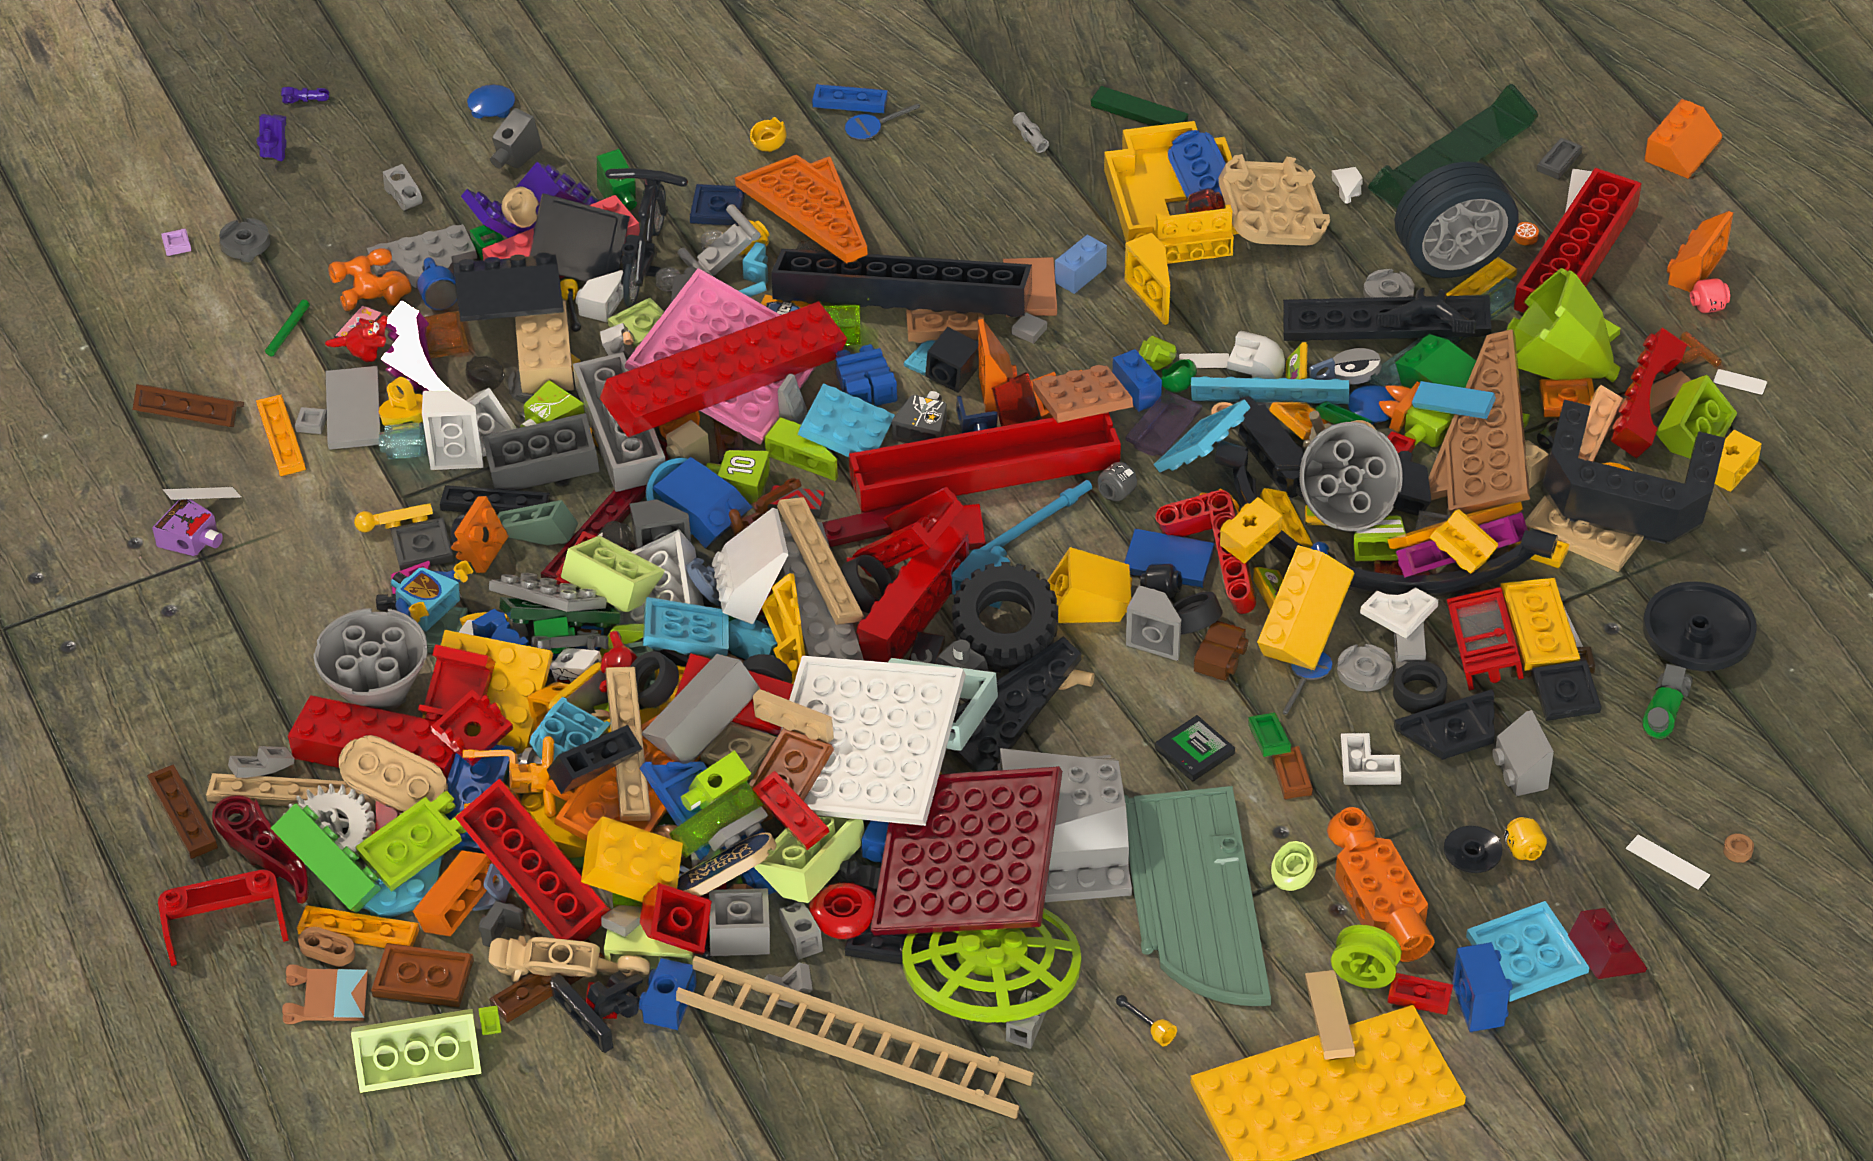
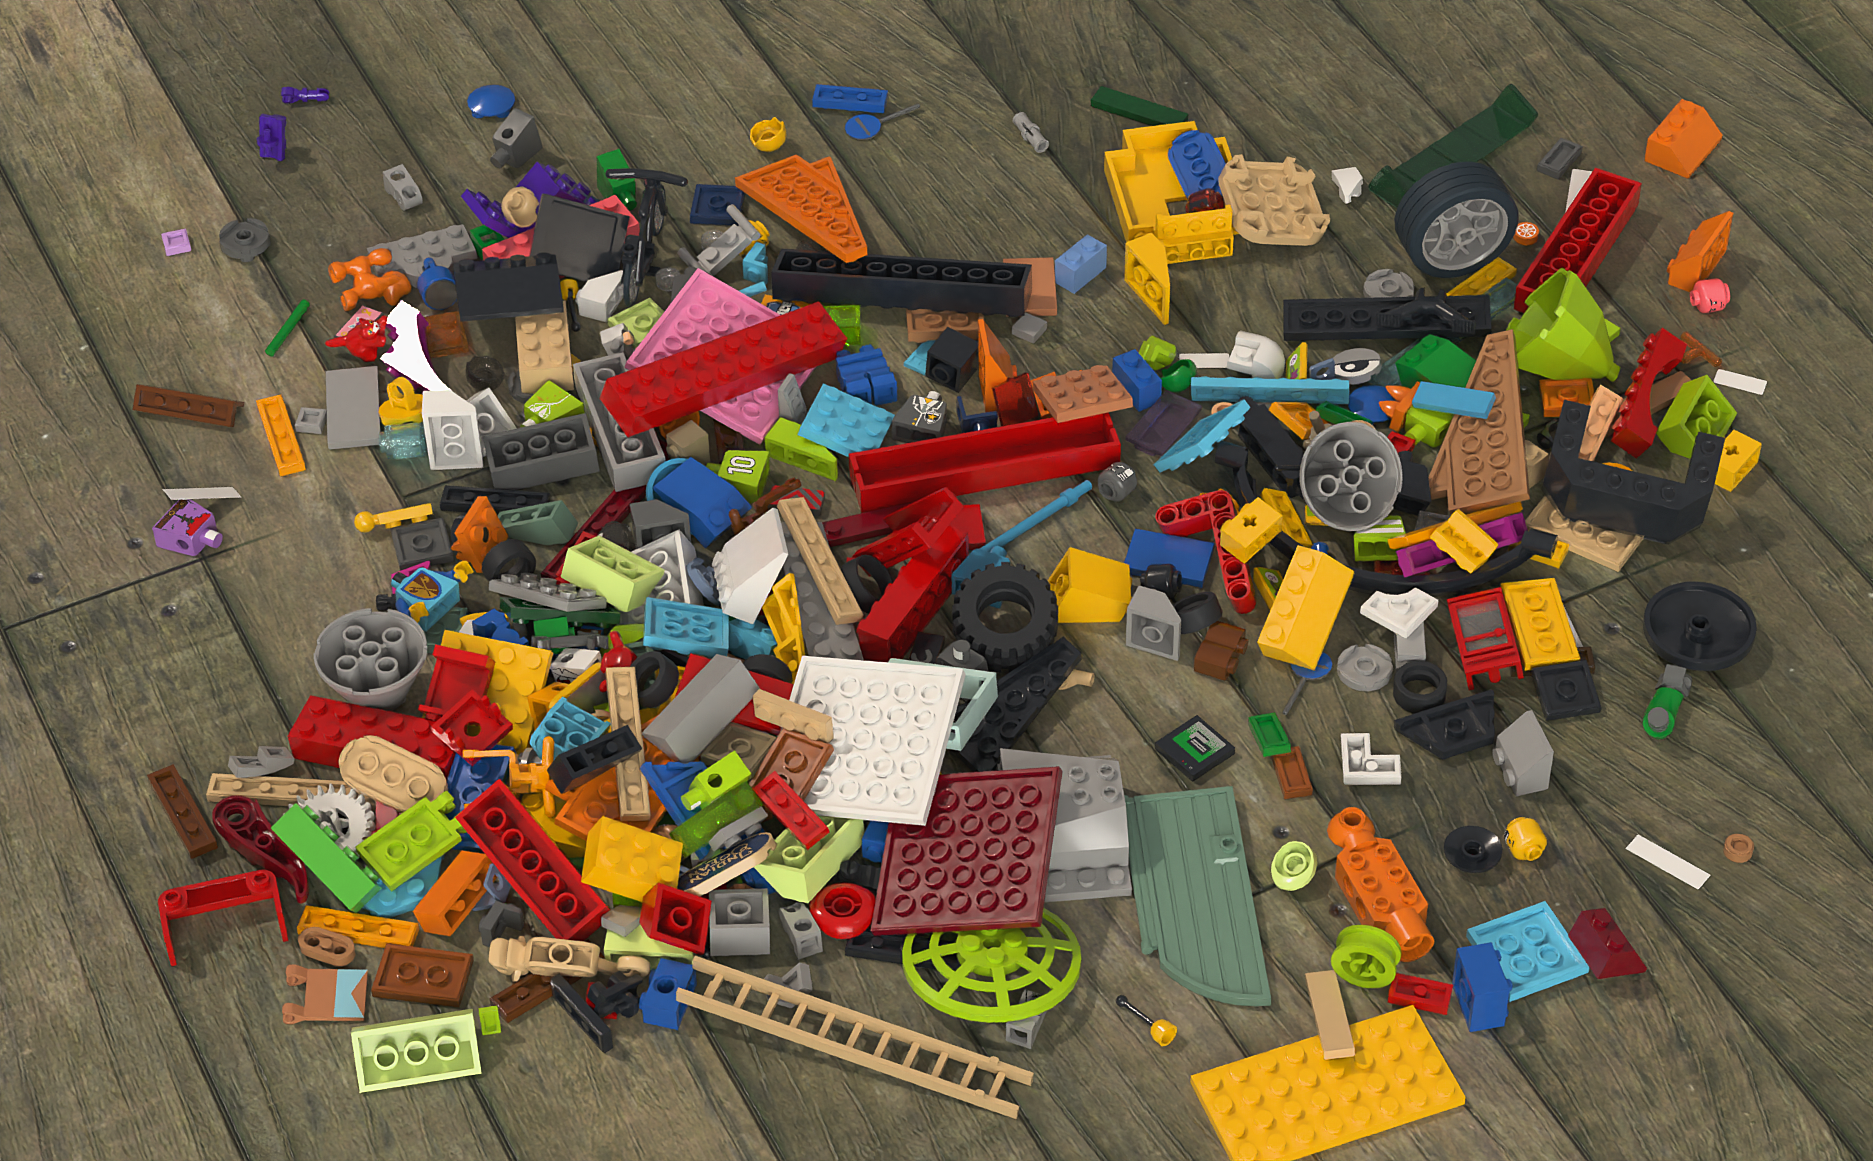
(505, 552): none -> black tyre

